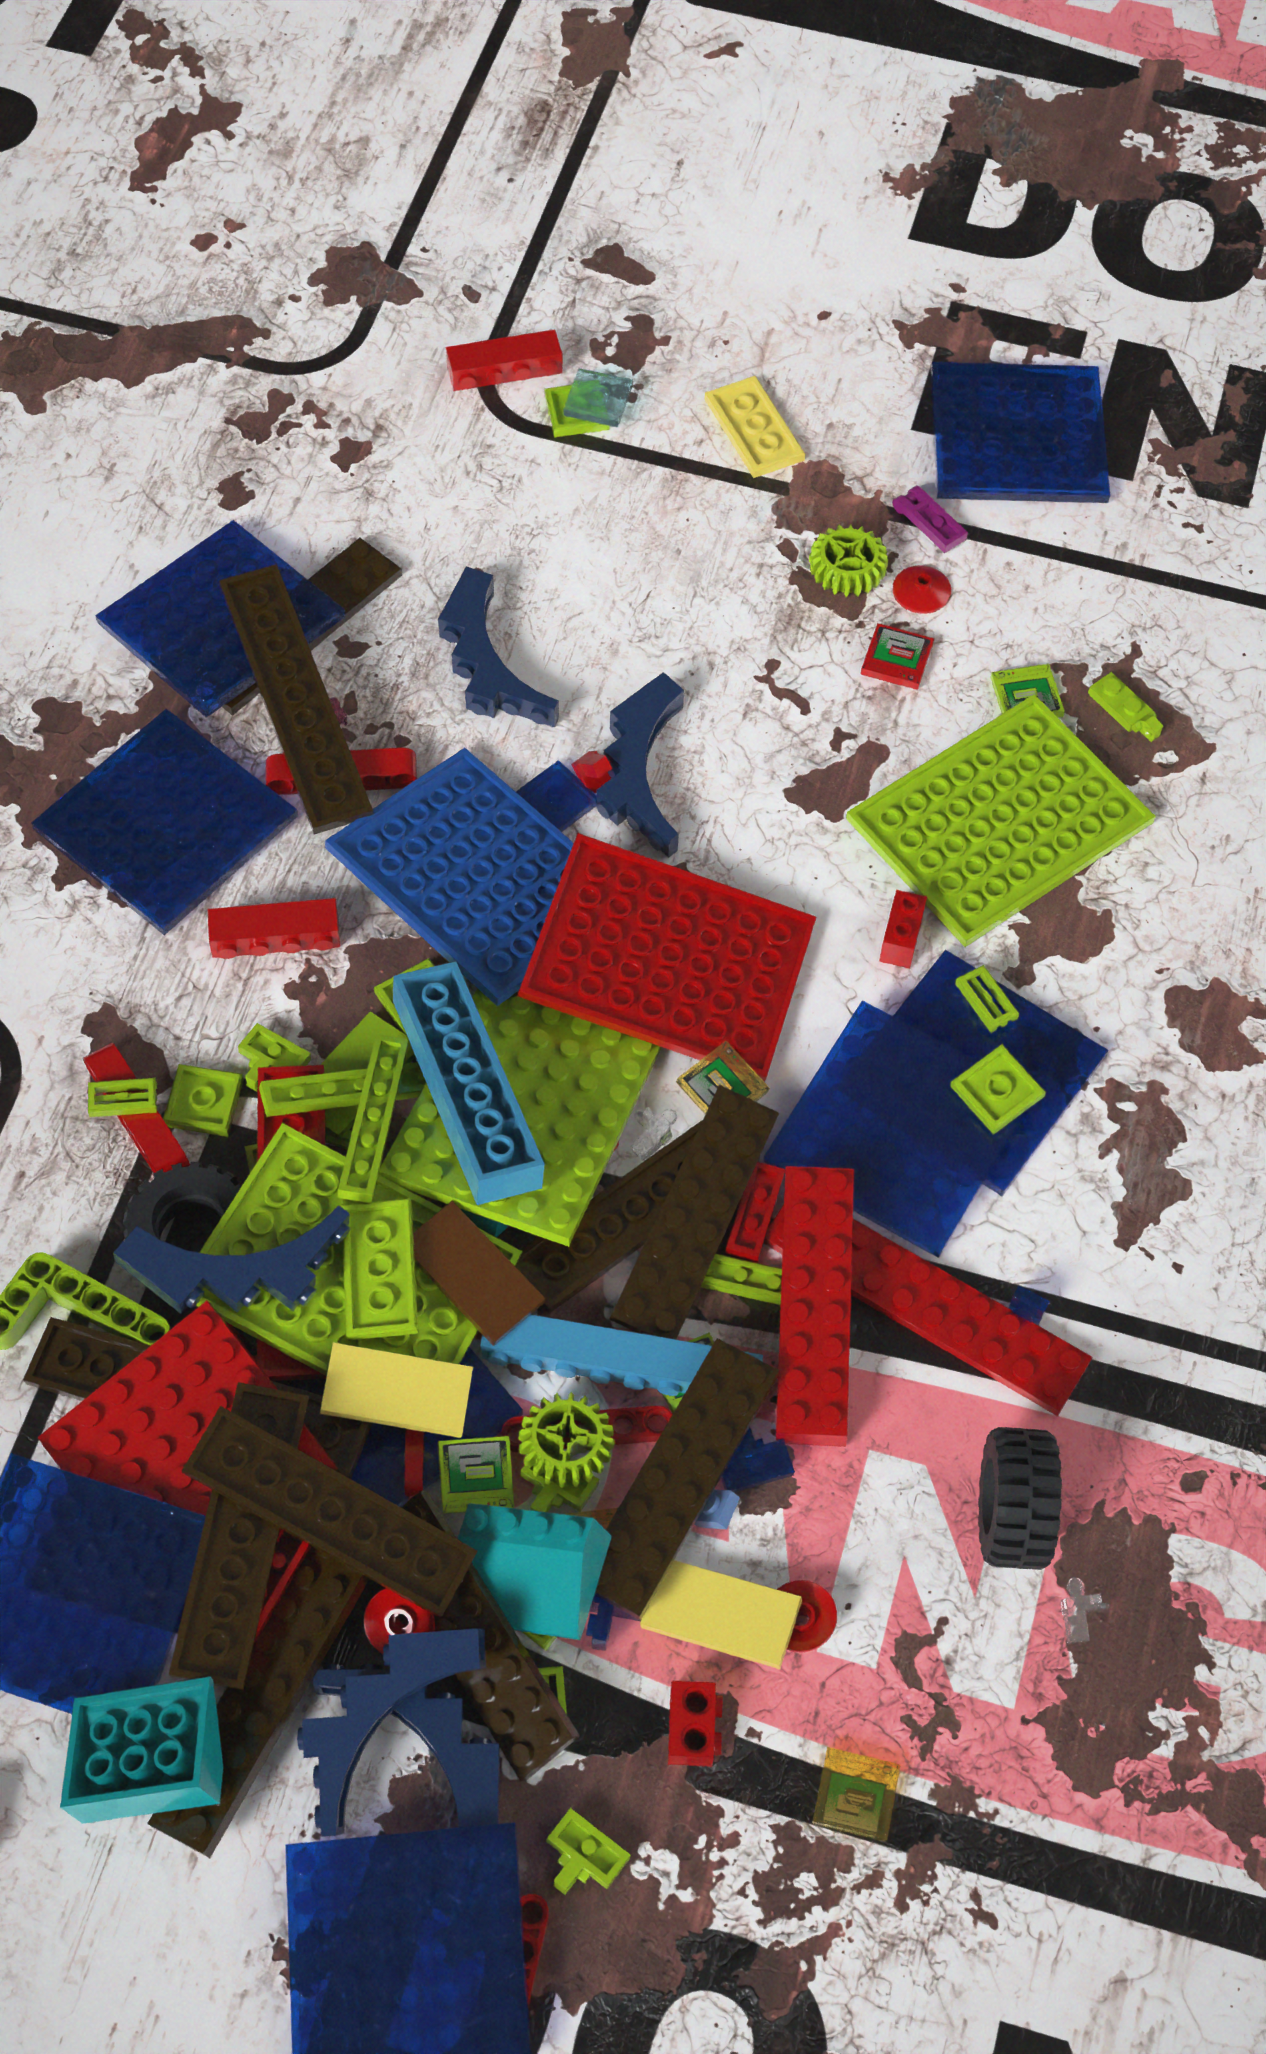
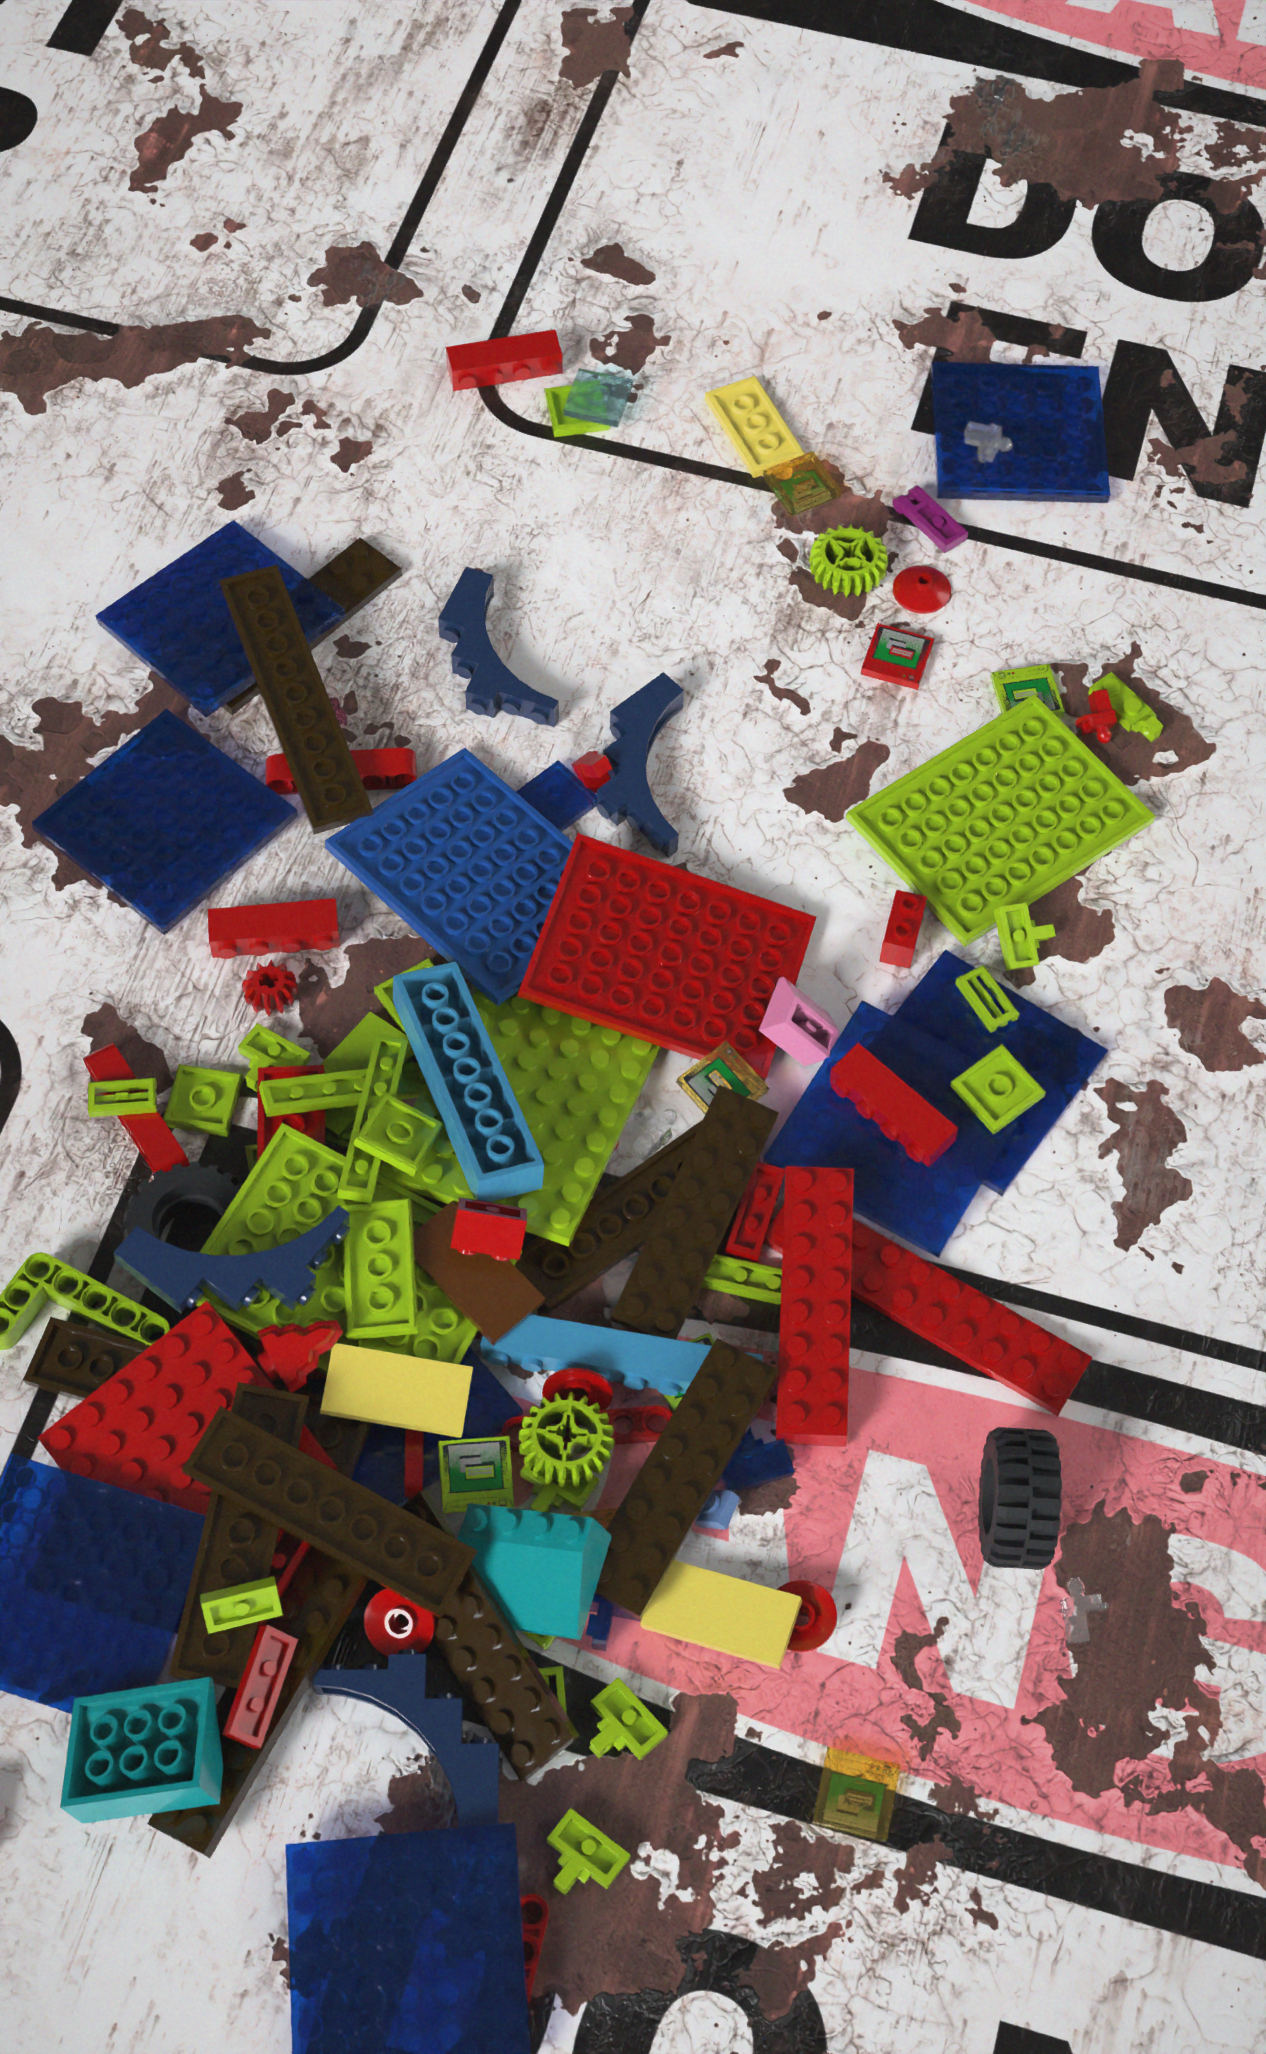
(241, 1605): none -> lime plate
(260, 1687): none -> plate
(270, 988): none -> red gear
(295, 1350): none -> red rock
(369, 1700): dark blue arch -> none
(398, 1134): none -> lime tile
(488, 1229): none -> red brick
(580, 1383): none -> red dish
(624, 1722): none -> lime hinge
(687, 1723): red brick -> none
(799, 1024): none -> bright pink slope
(801, 483): none -> clear yellow tile
(893, 1105): none -> red brick
(988, 440): none -> clear piece
(1020, 936): none -> lime hinge
(1028, 1305): clear blue plate -> none
(1101, 719): none -> red piece

